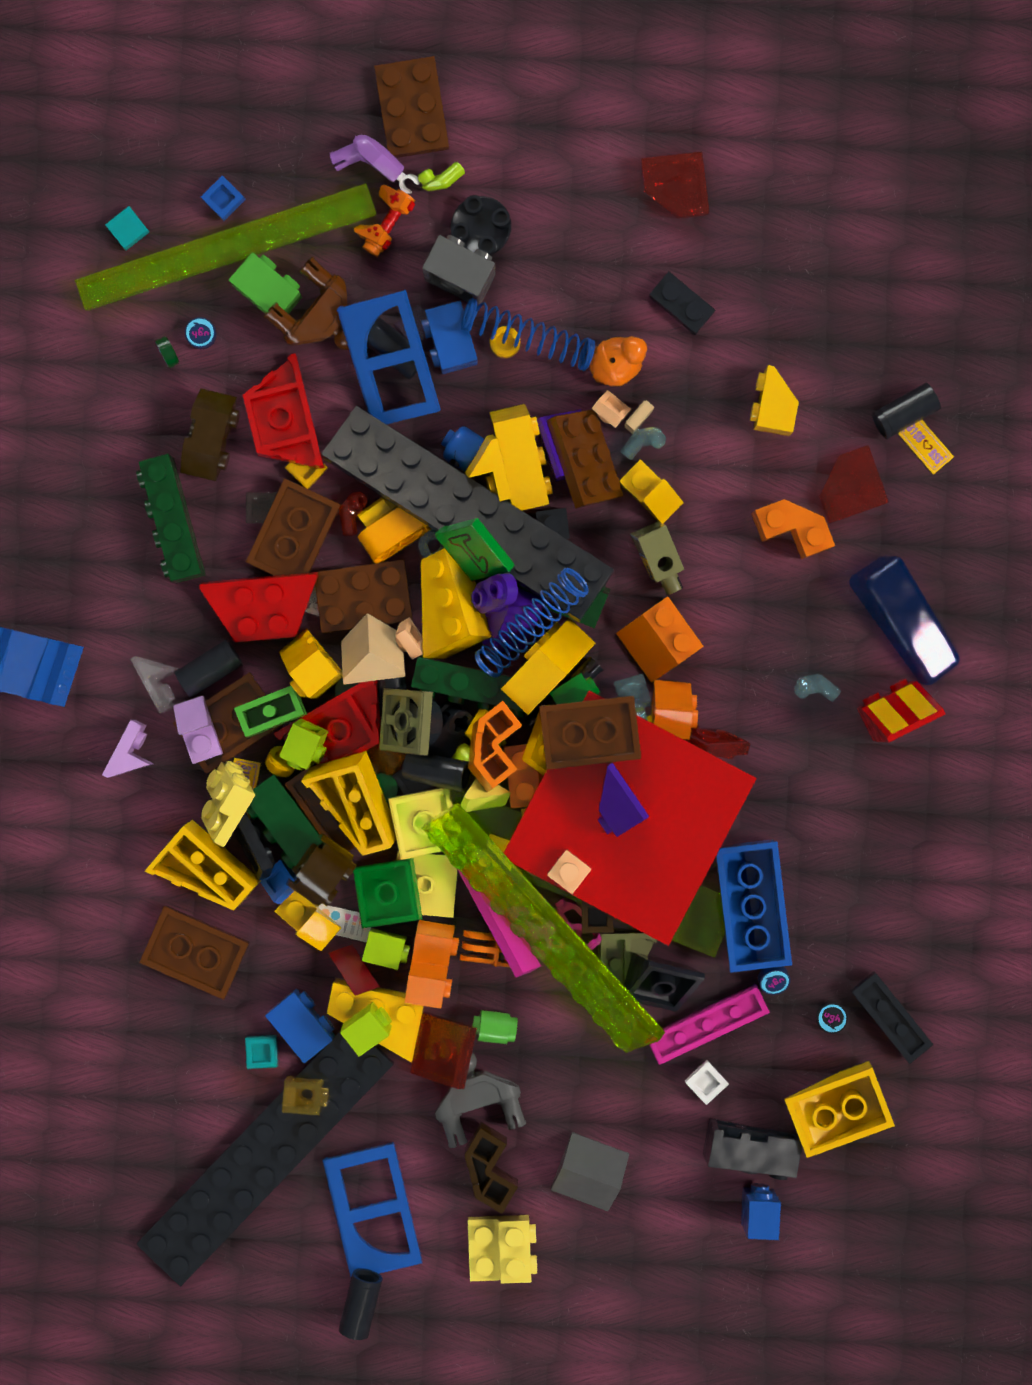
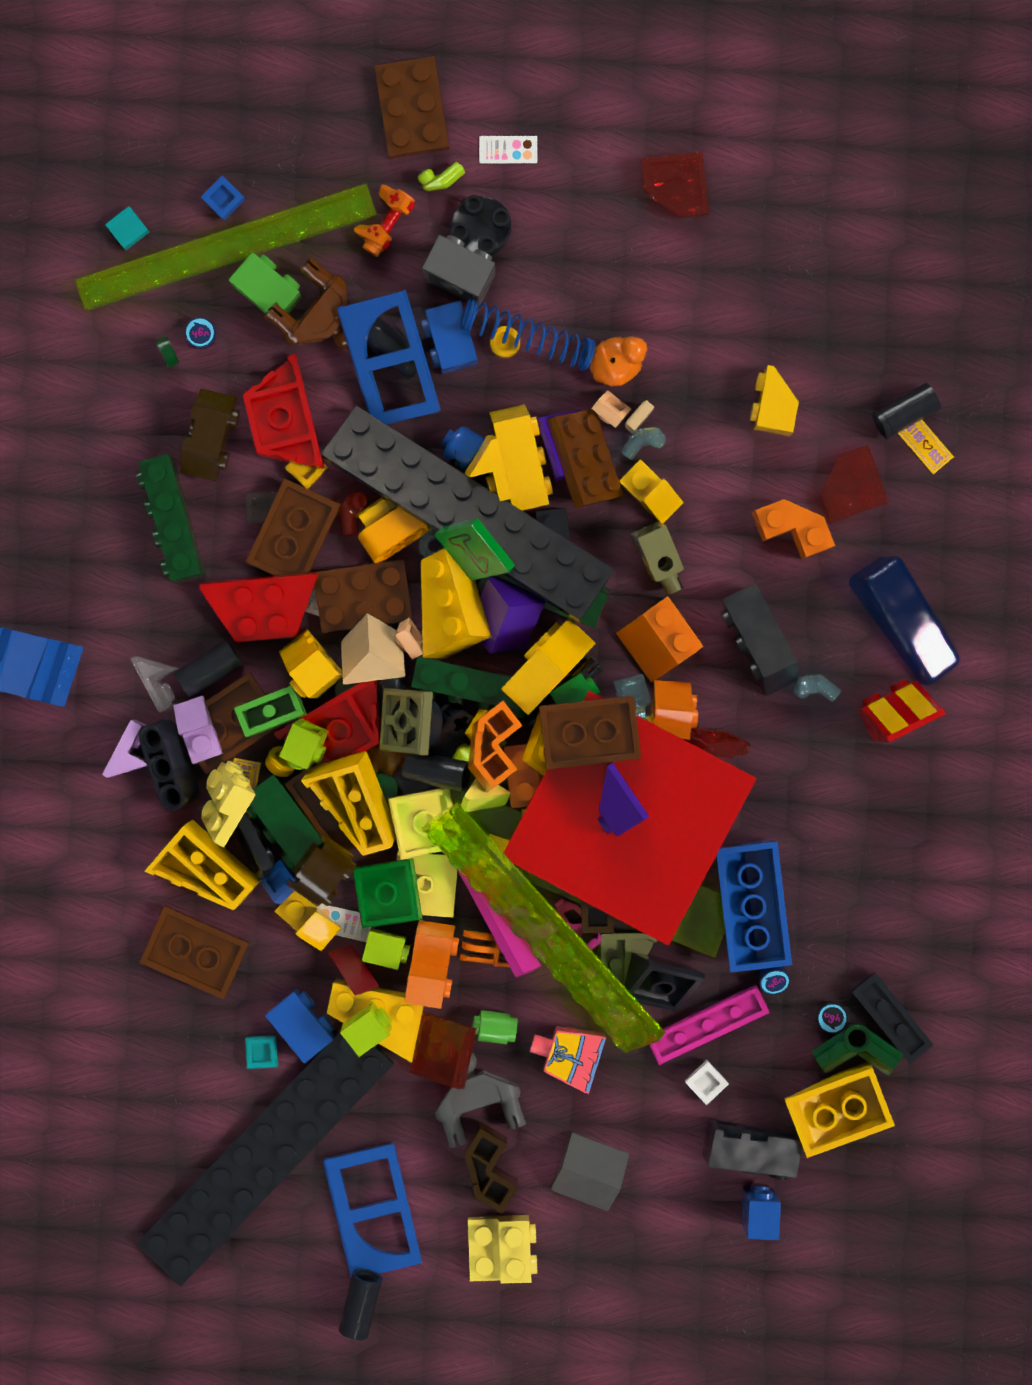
(173, 783): none -> black beam
(294, 1101): clear yellow brick -> none
(374, 154): medium lavender arm -> none
(495, 593): dark purple plate -> none
(508, 149): none -> white sticker
(569, 587): blue piece -> none
(569, 871): light nougat plate -> none
(571, 1055): none -> torso
(682, 303): black plate -> none
(760, 639): none -> black wedge
(874, 1050): none -> dark green piece

